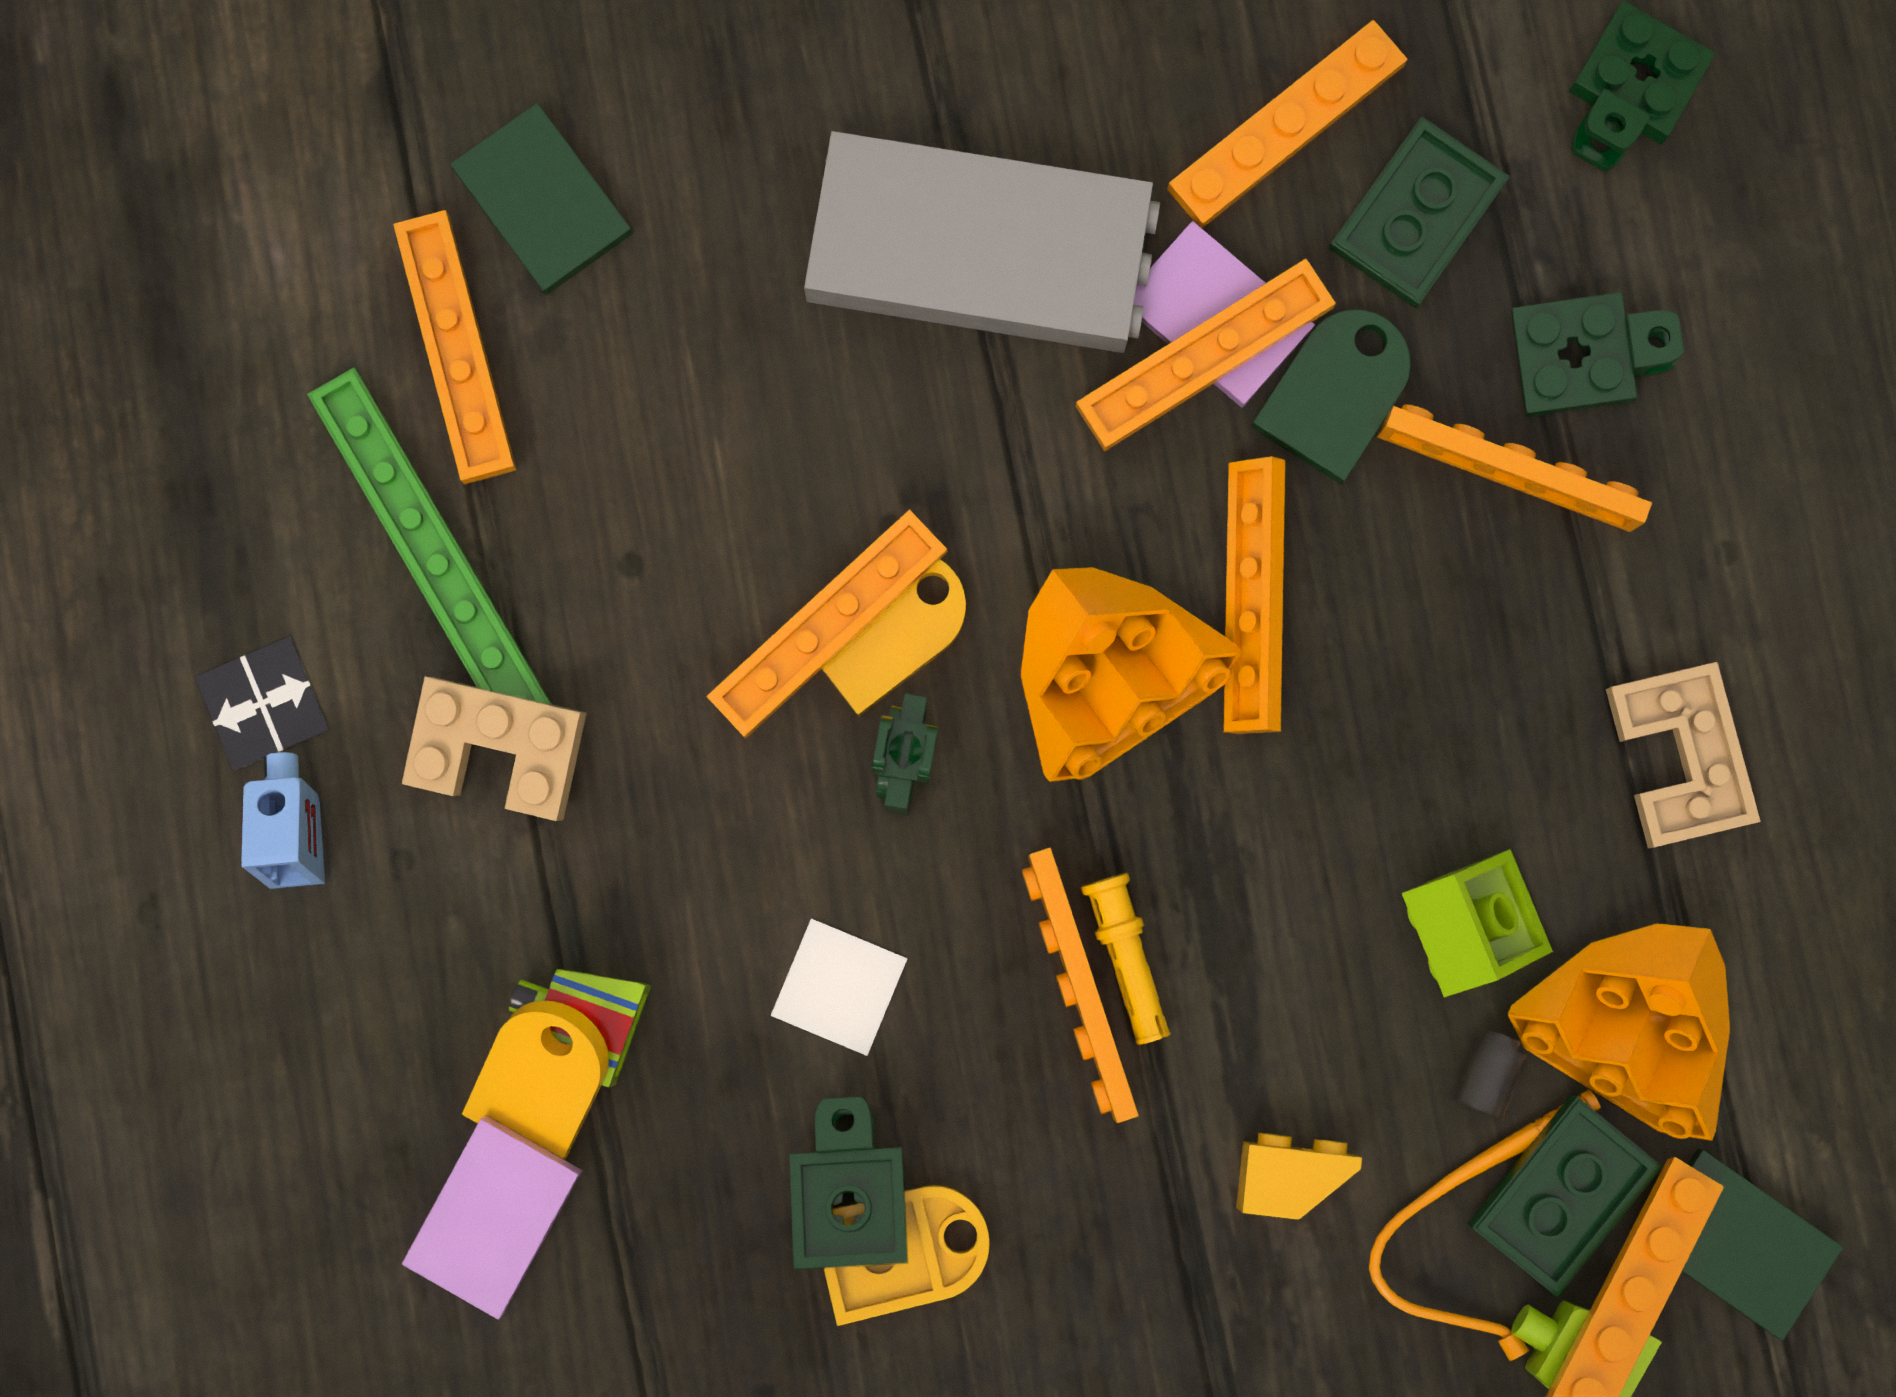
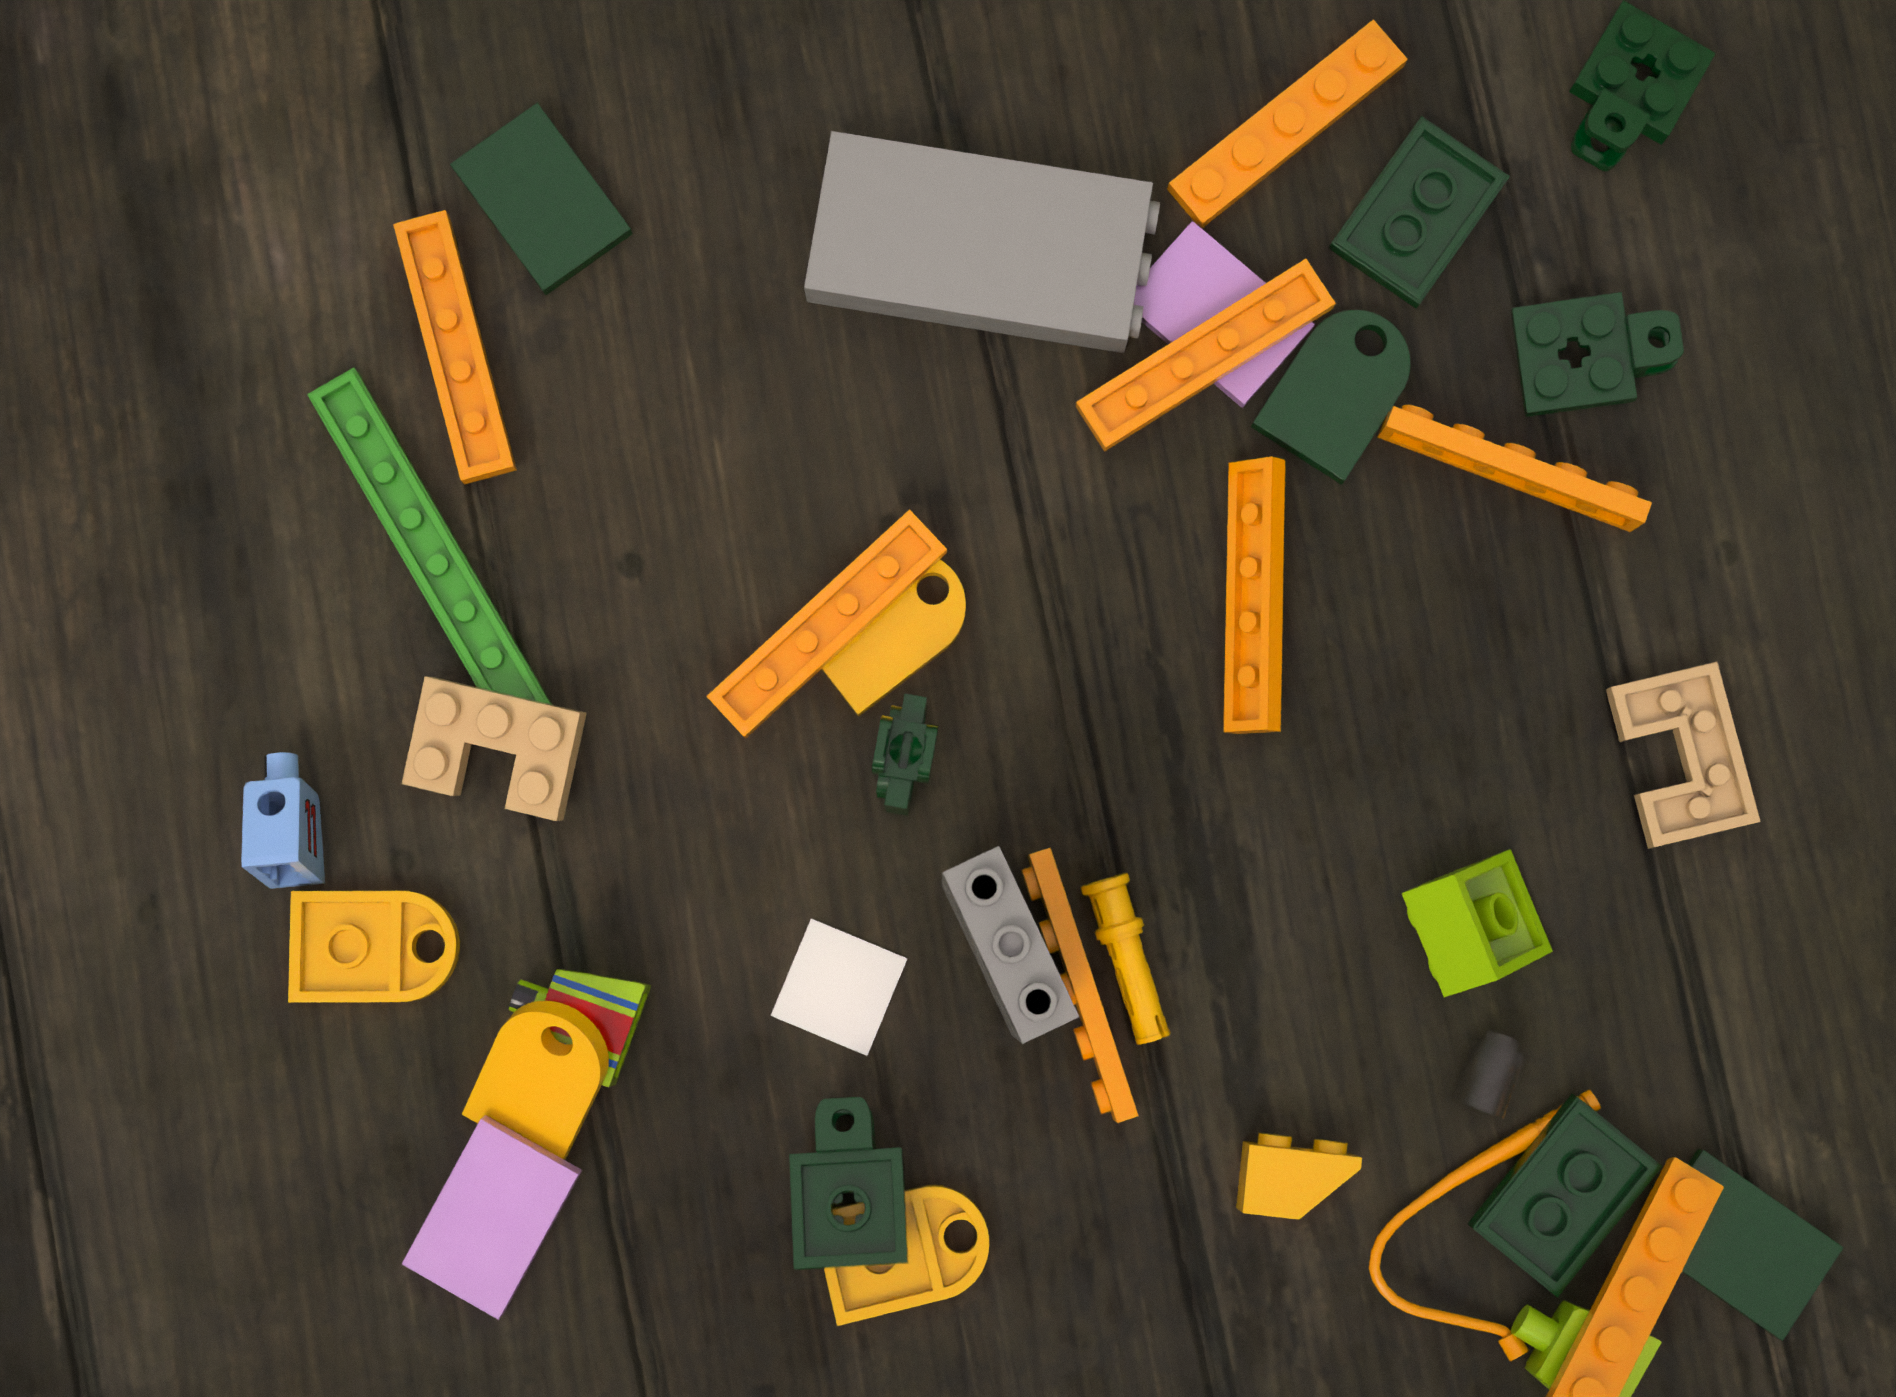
(261, 703): black sticker -> none
(365, 946): none -> yellow tile
(1008, 946): none -> light grey brick
(1111, 667): light orange brick -> none
(1638, 1025): light orange brick -> none

